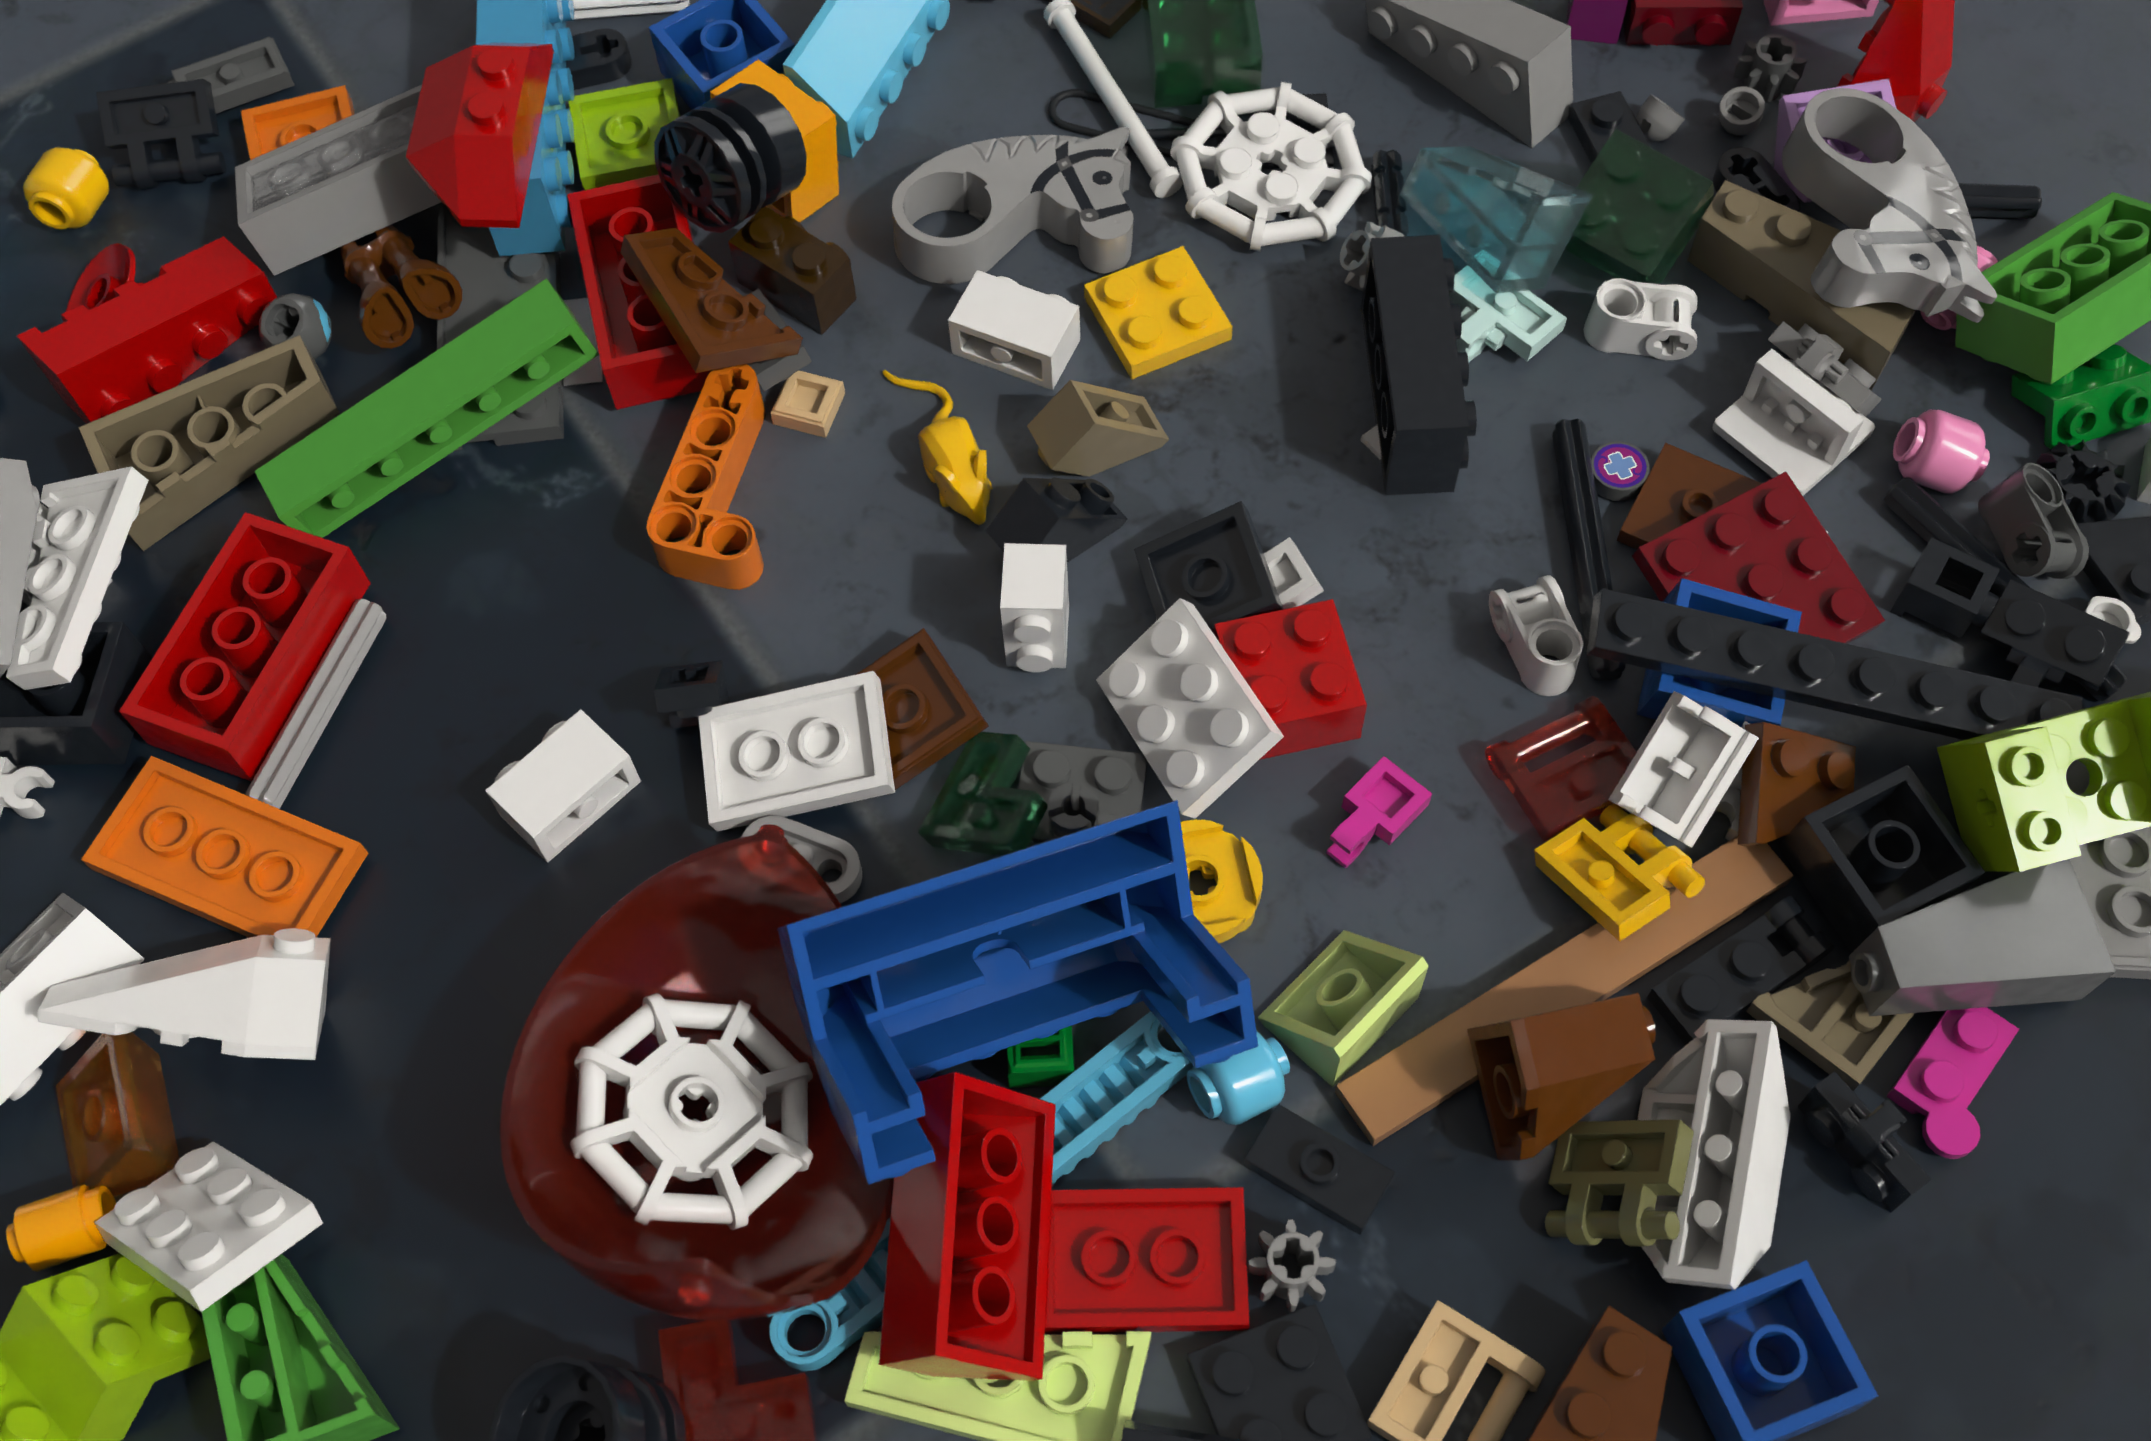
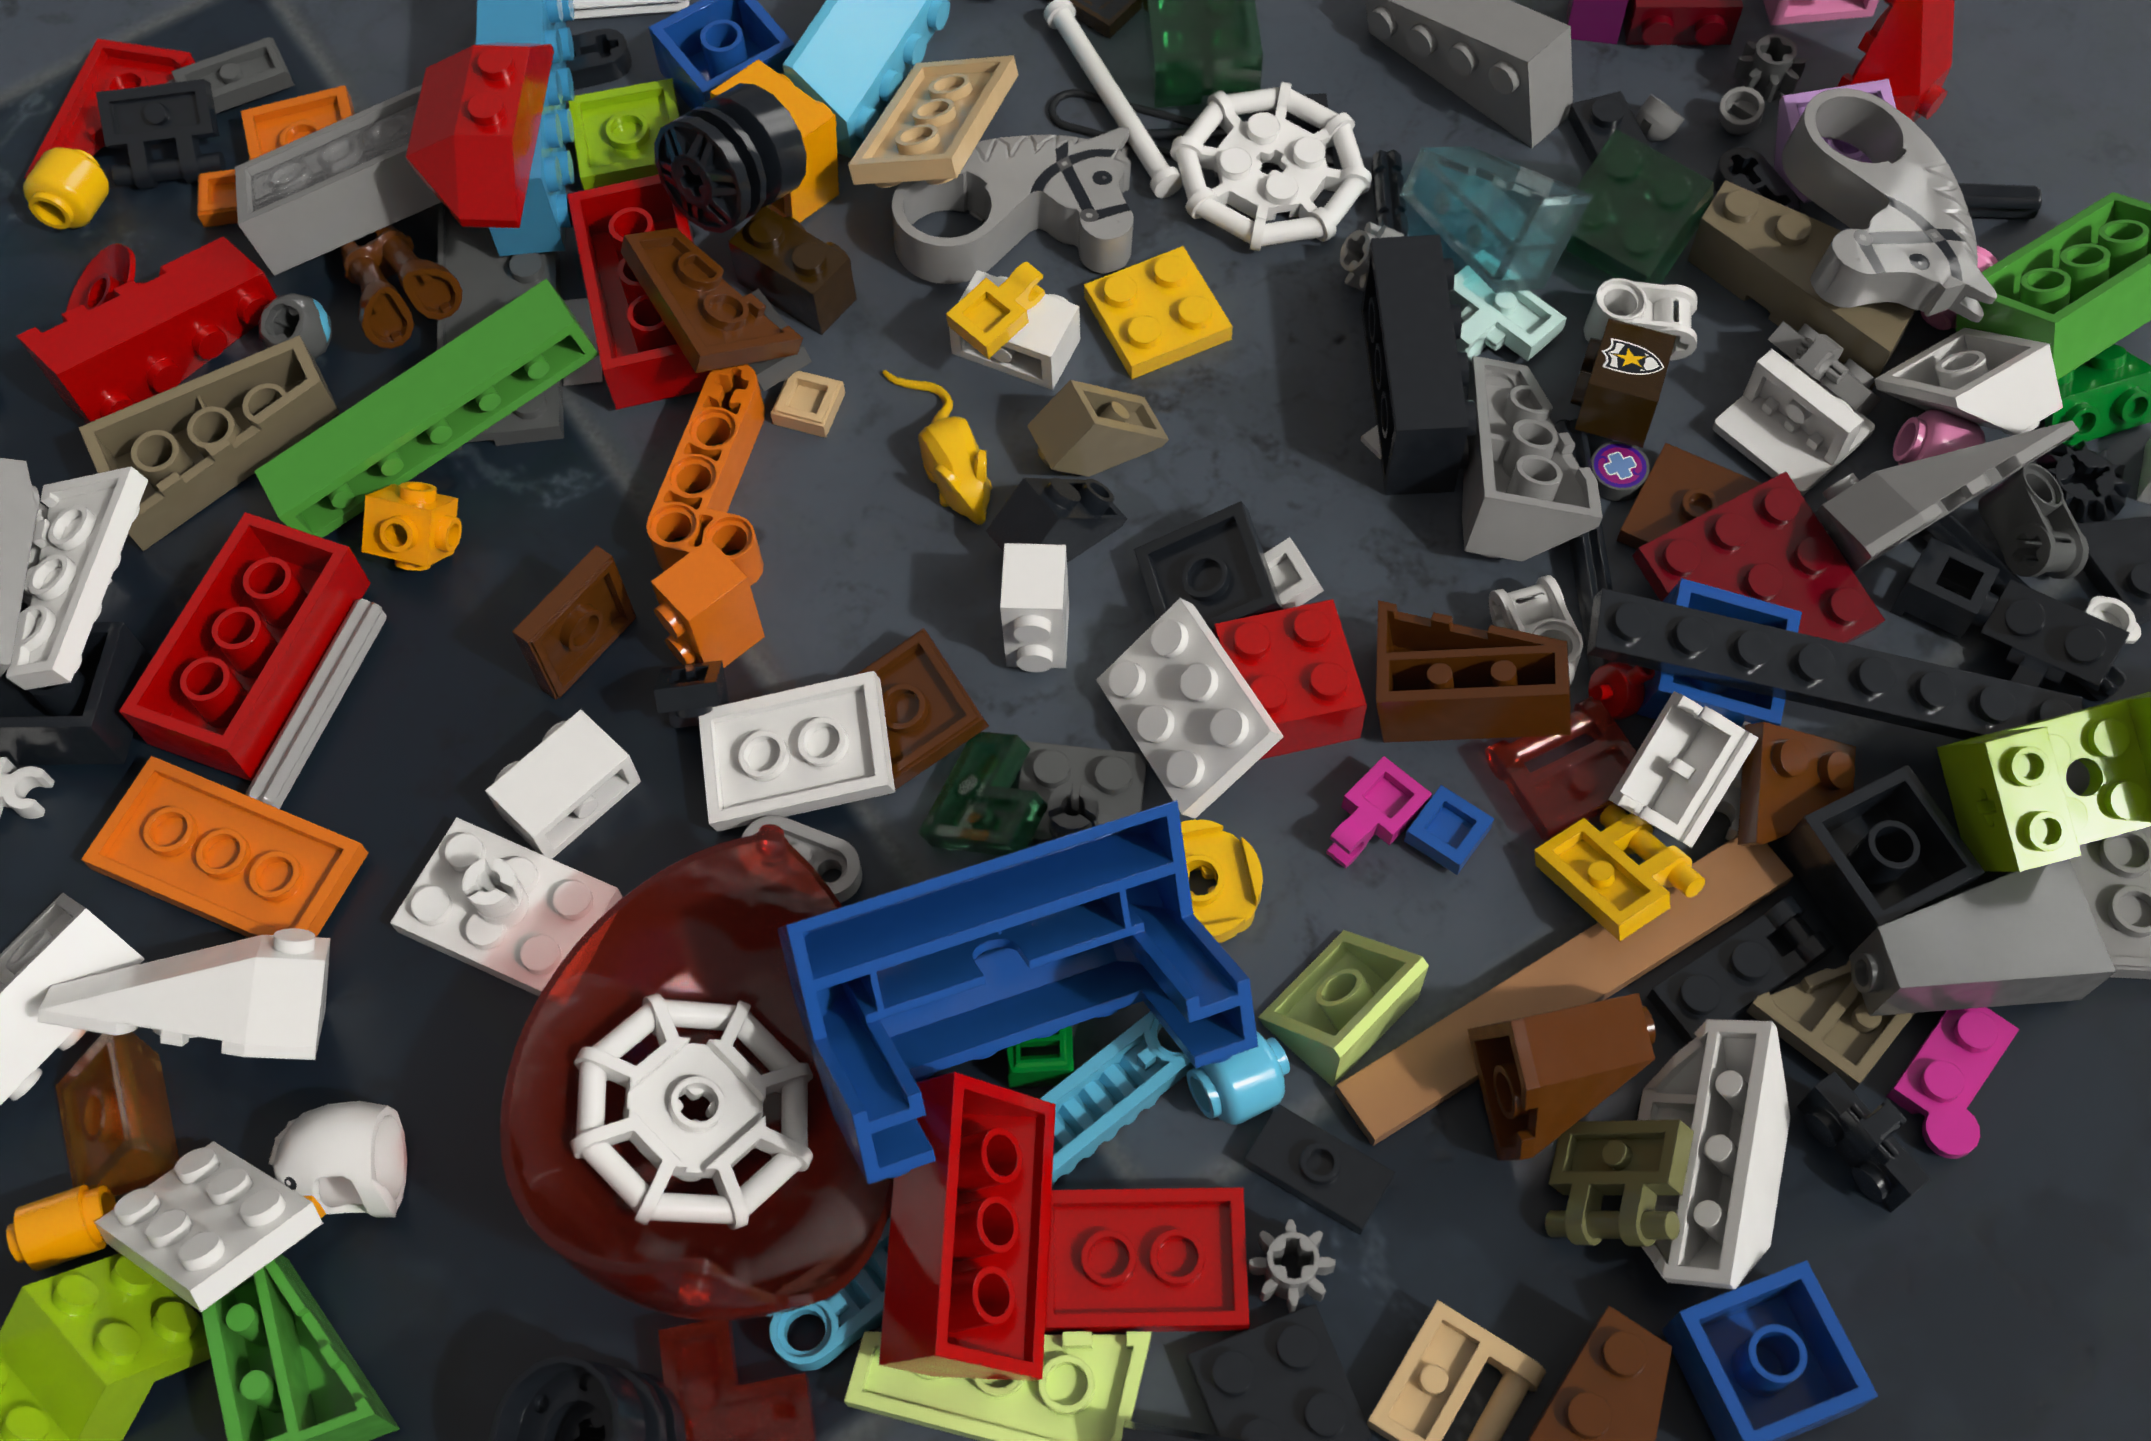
(107, 68): none -> red wing
(217, 198): none -> orange tile
(344, 1158): none -> white piece
(411, 525): none -> light orange brick
(501, 906): none -> white plate
(575, 623): none -> reddish brown plate
(707, 607): none -> orange brick
(933, 122): none -> tan plate
(994, 313): none -> yellow plate
(1449, 829): none -> blue plate
(1467, 681): none -> reddish brown wedge
(1521, 473): none -> light grey wedge
(1620, 688): none -> red piece
(1622, 382): none -> dark brown brick
(1902, 500): none -> light grey wedge
(1981, 378): none -> white slope

